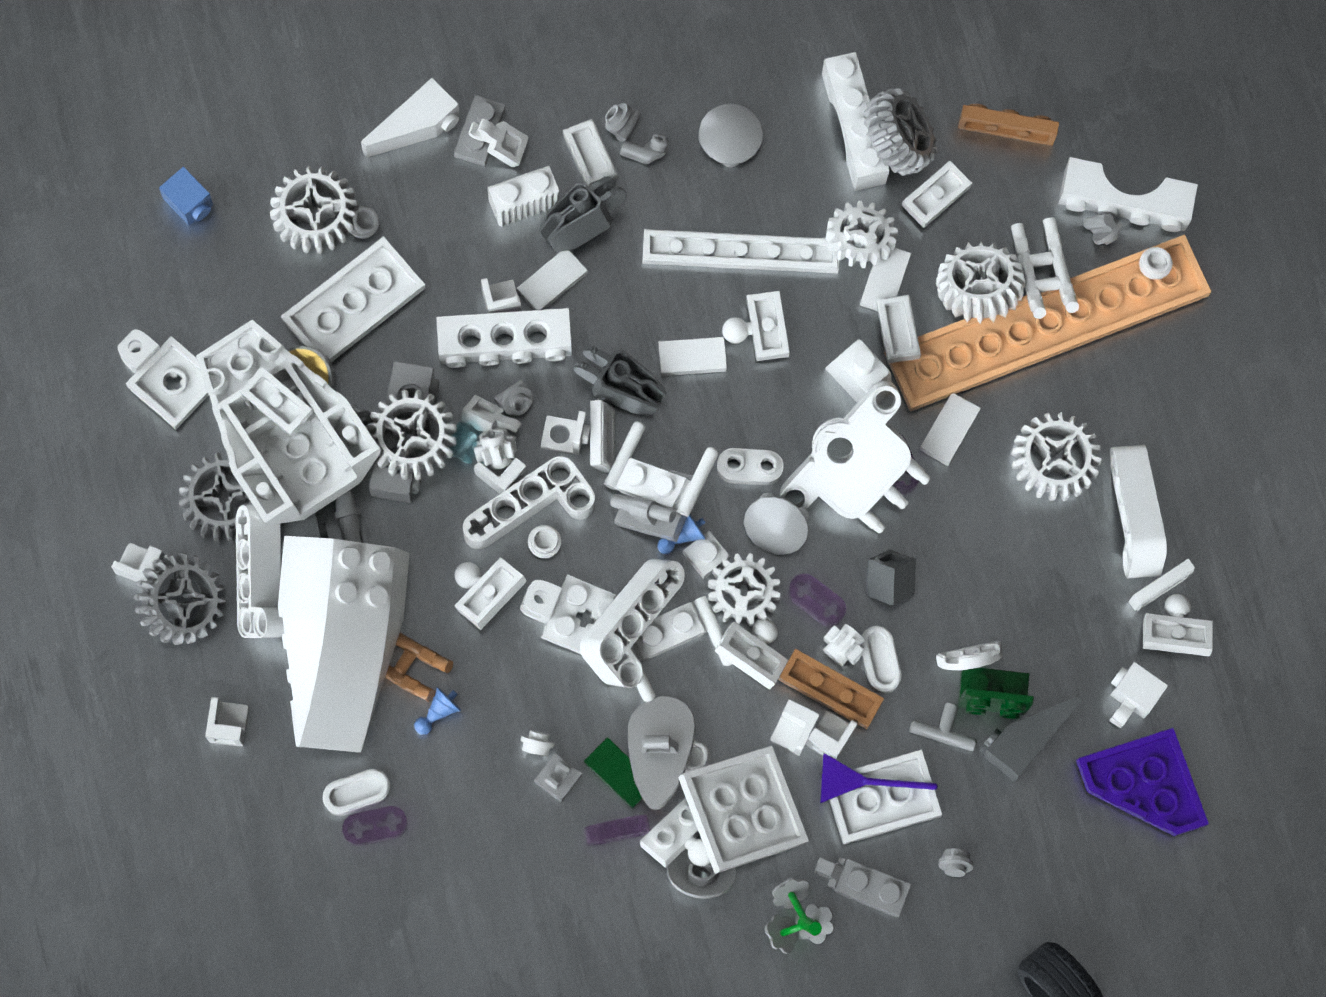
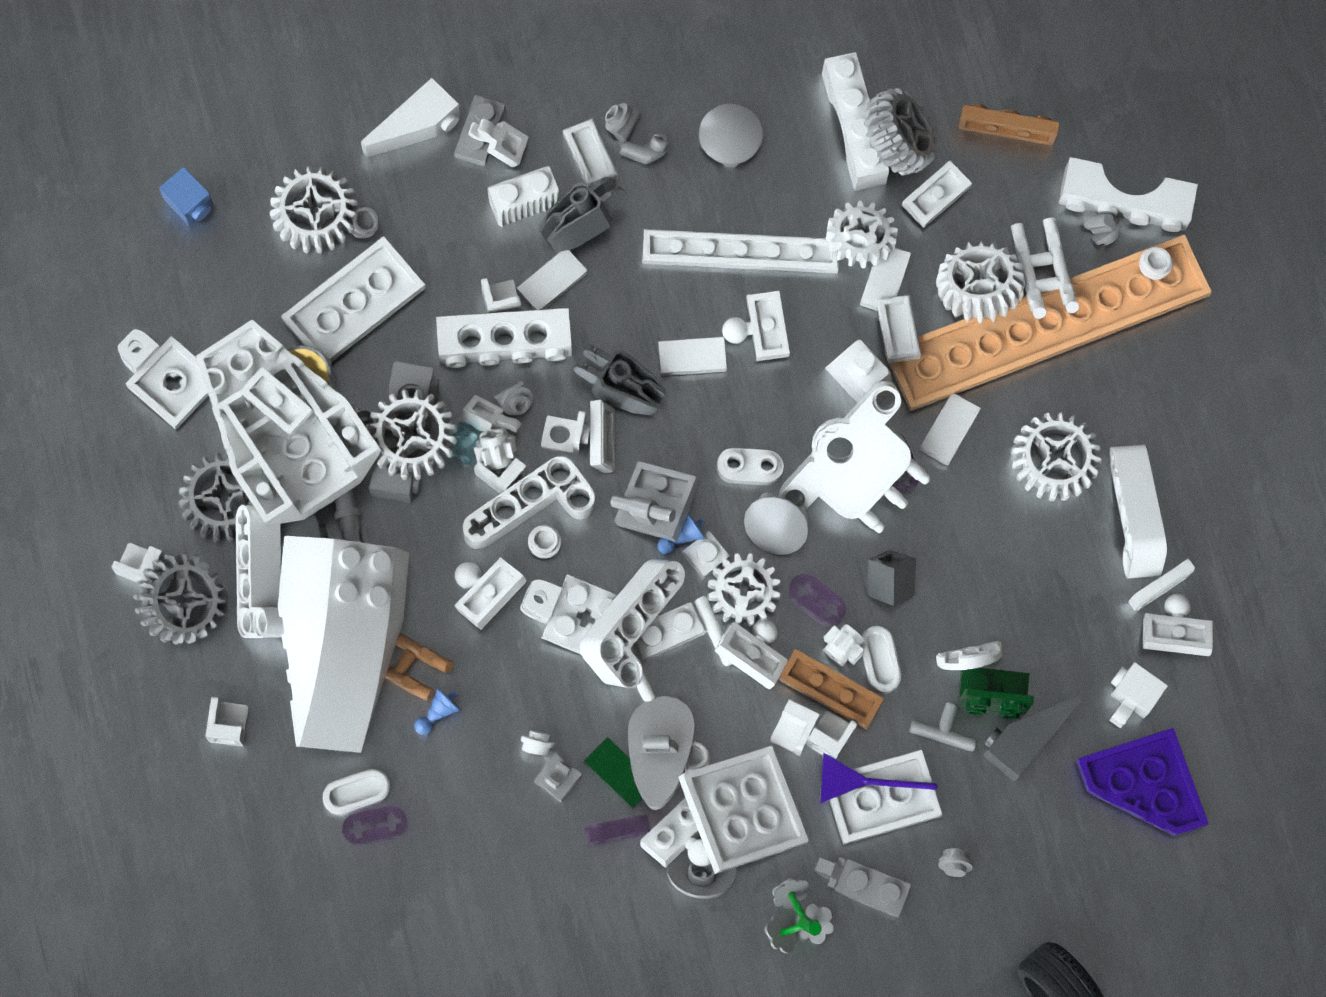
(654, 483): white plate -> none

